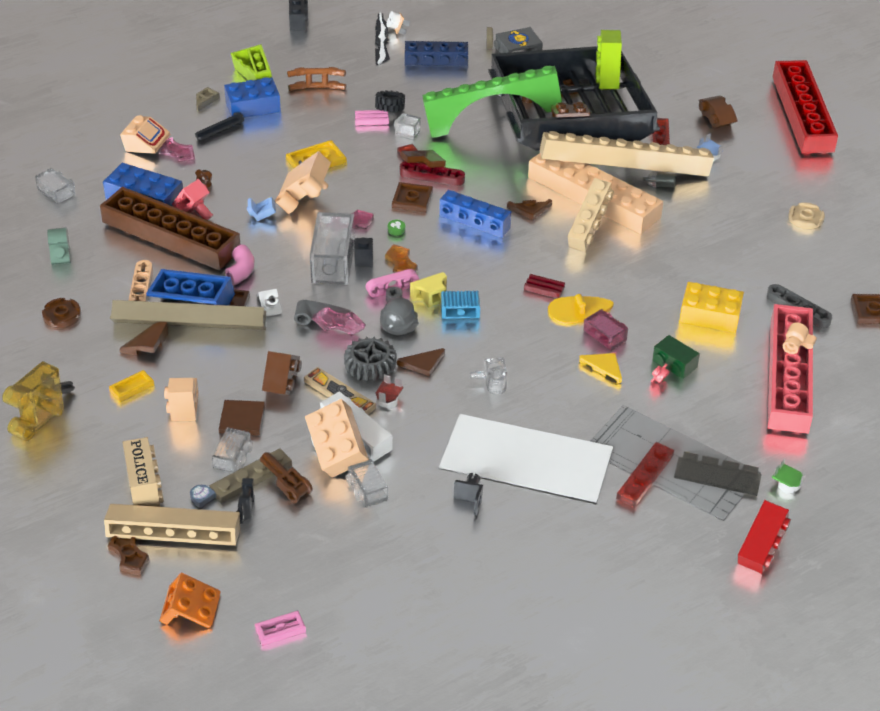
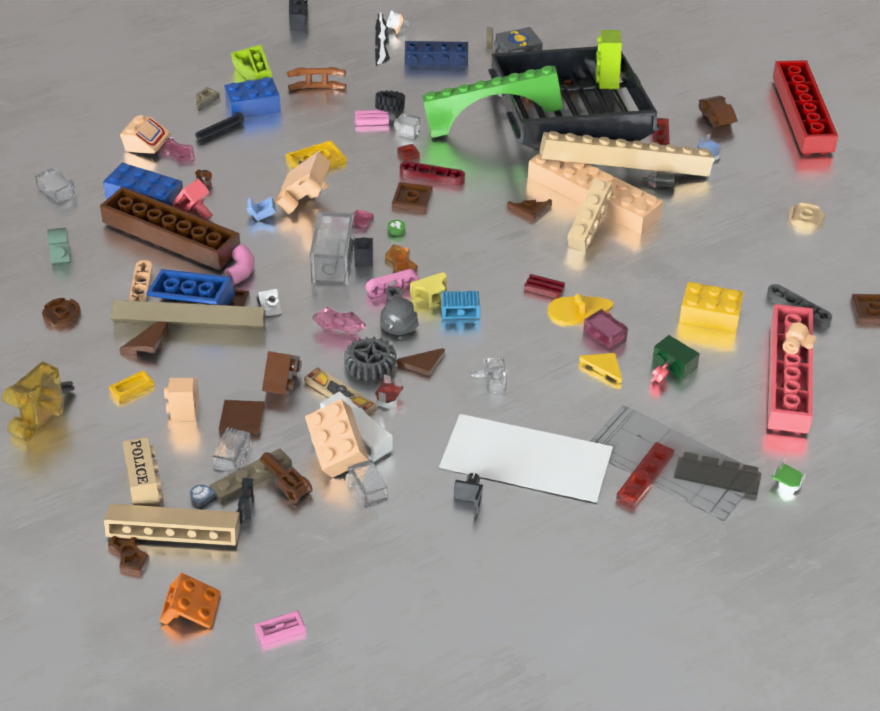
(306, 309): dark grey piece -> none
(429, 157): reddish brown tile -> none
(475, 213): blue brick -> none
(575, 110): reddish brown bracket -> none
(764, 537): red wedge -> none

